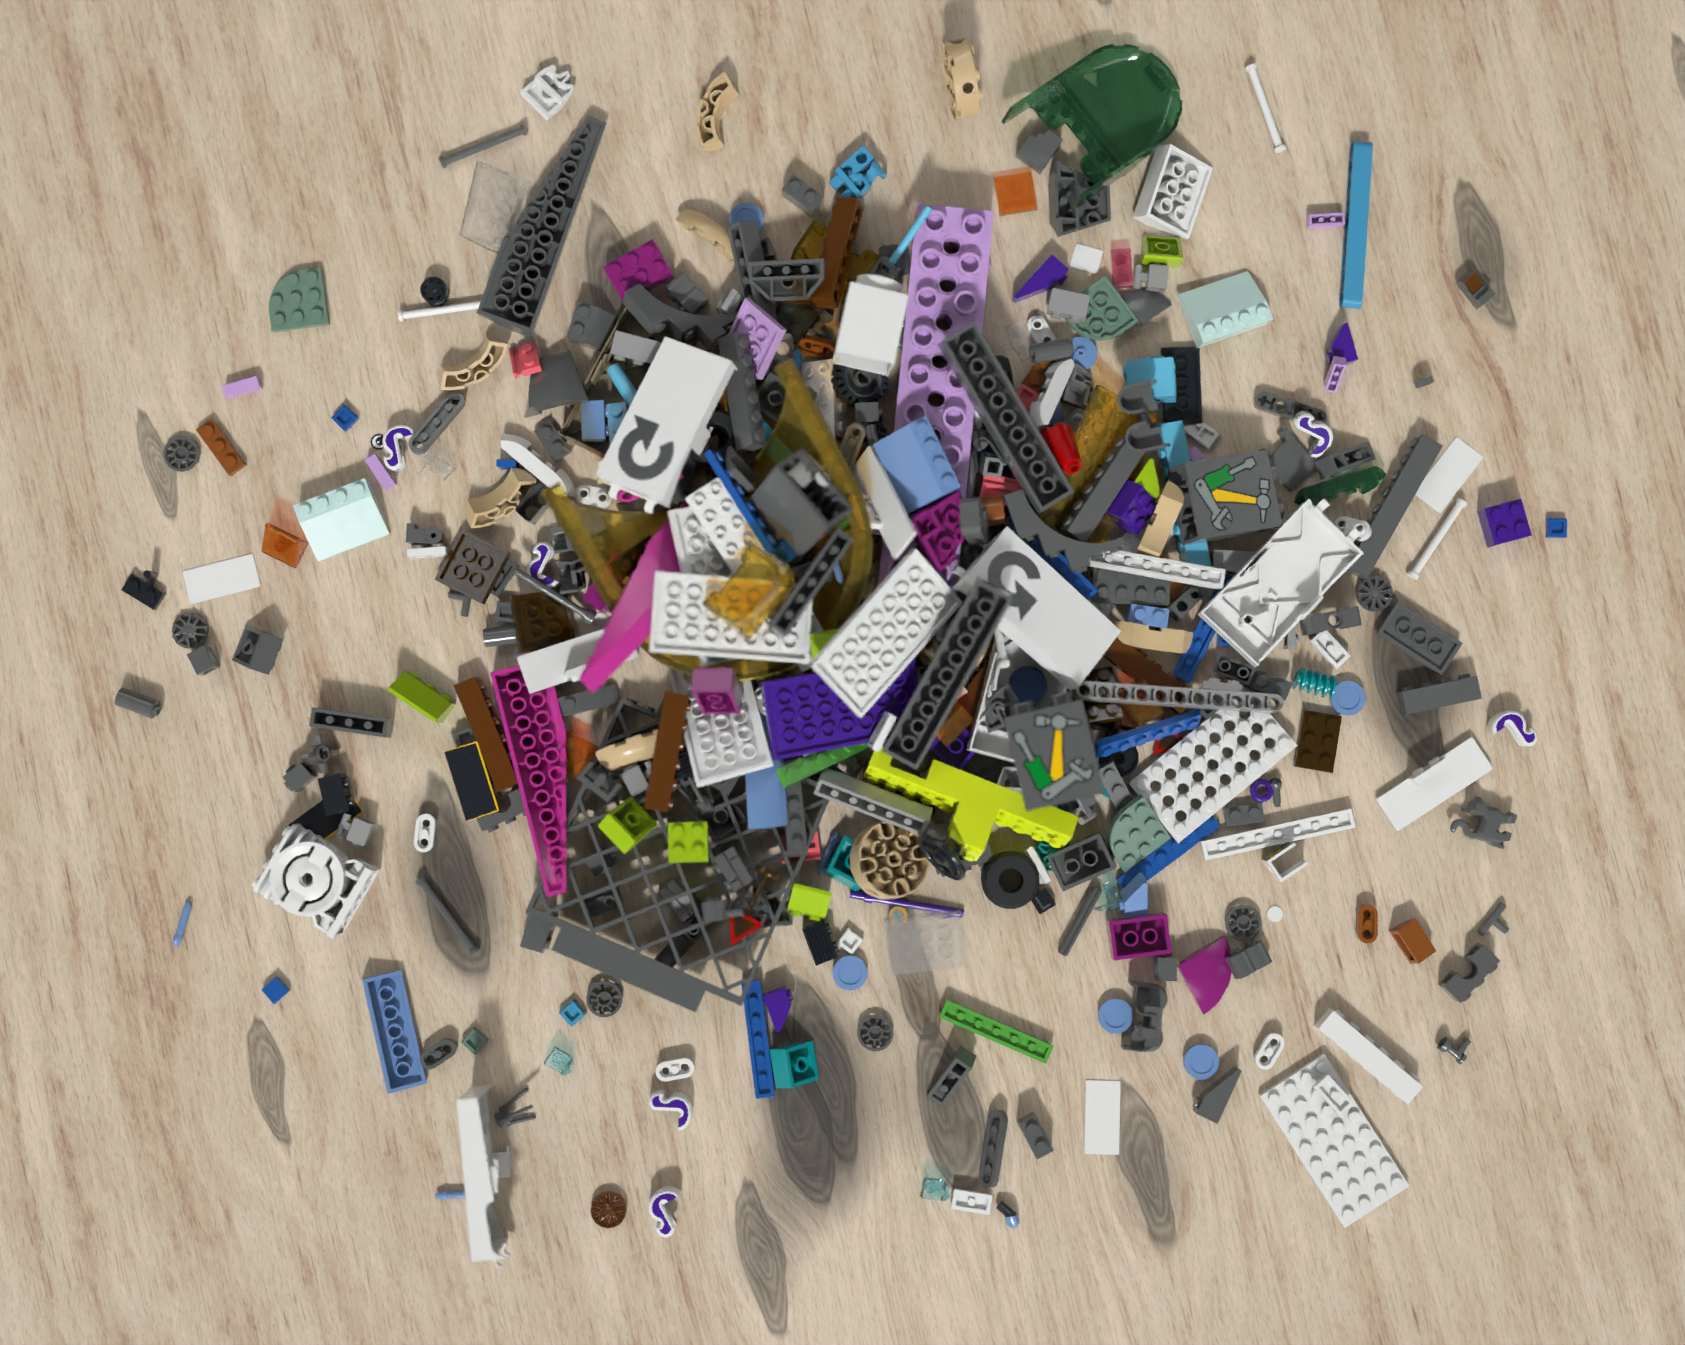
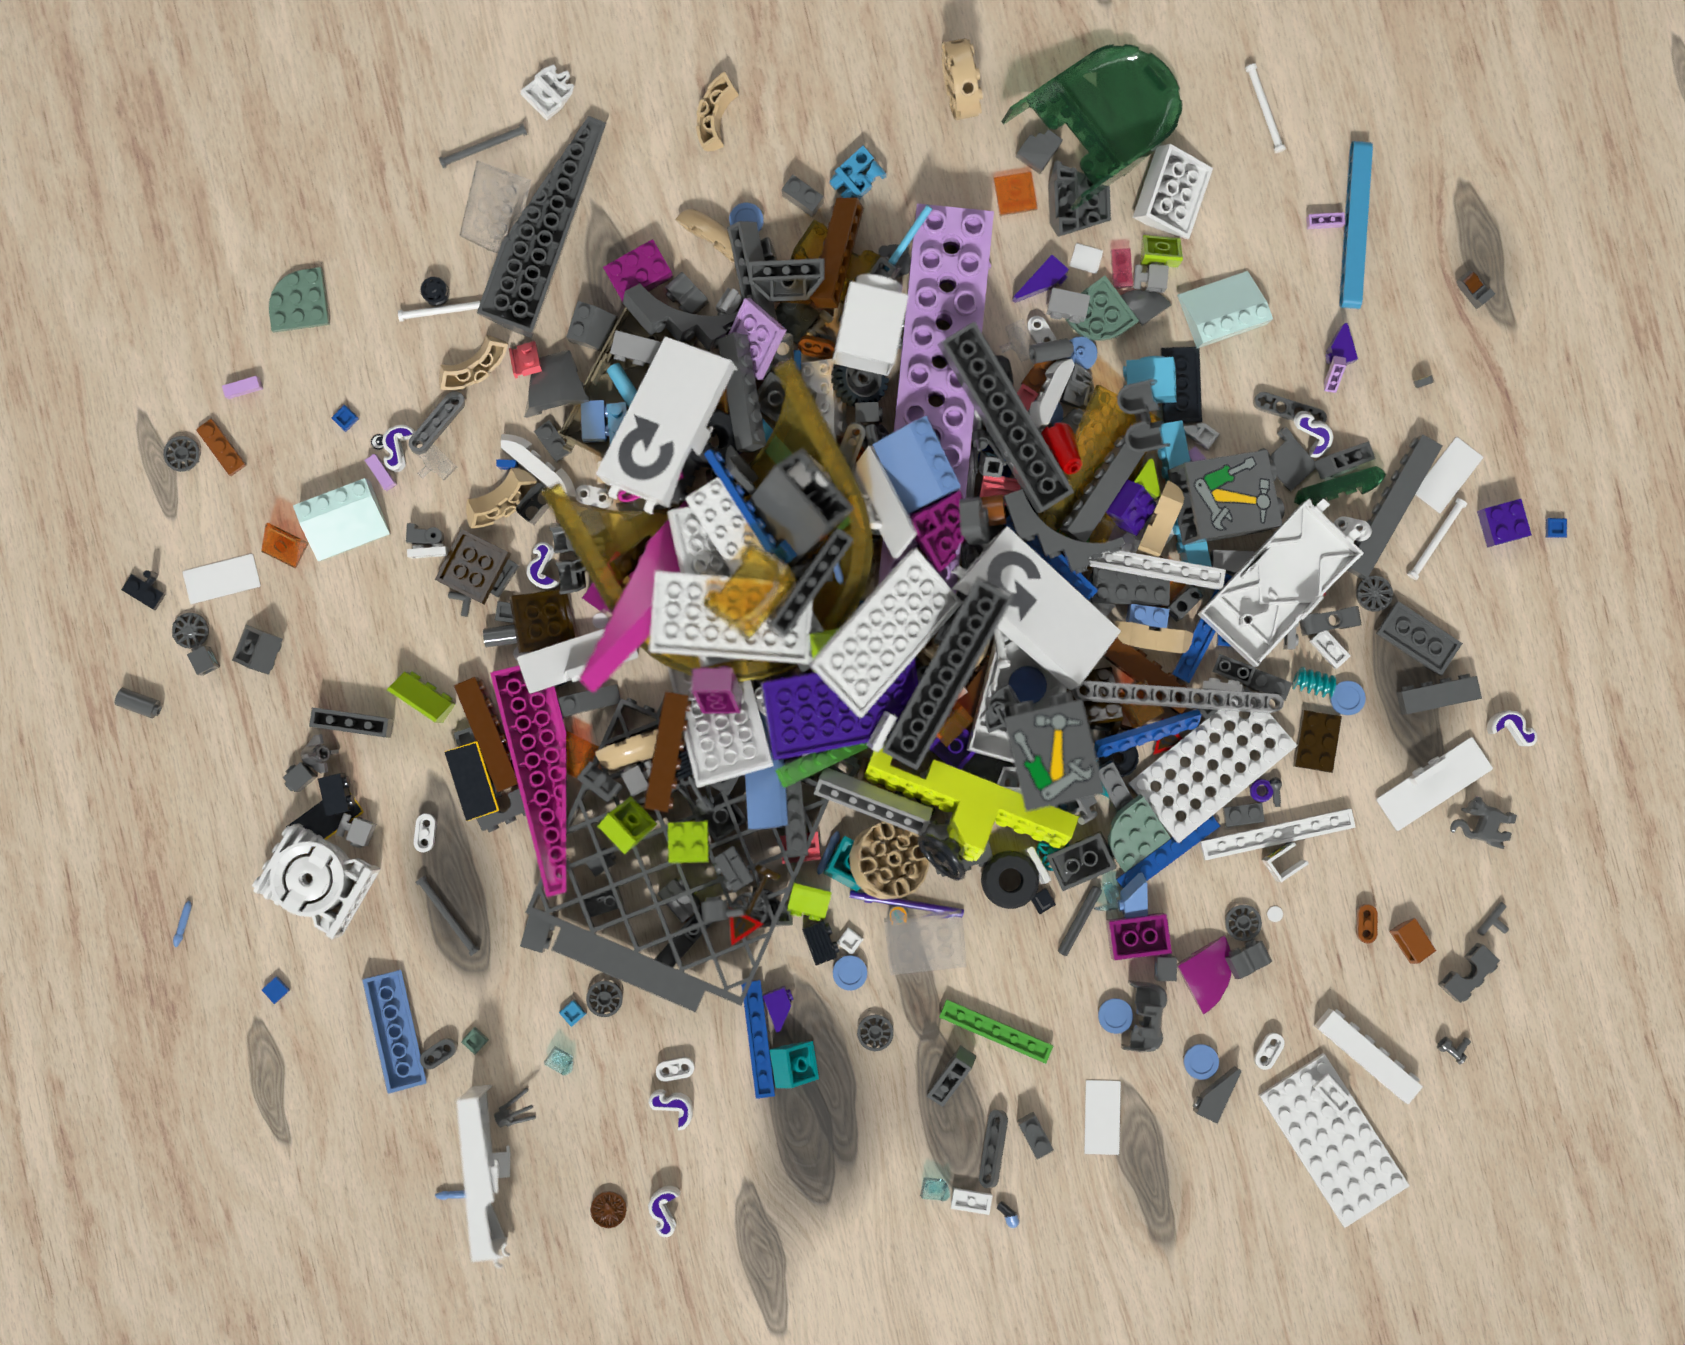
(586, 614): dark grey piece -> none

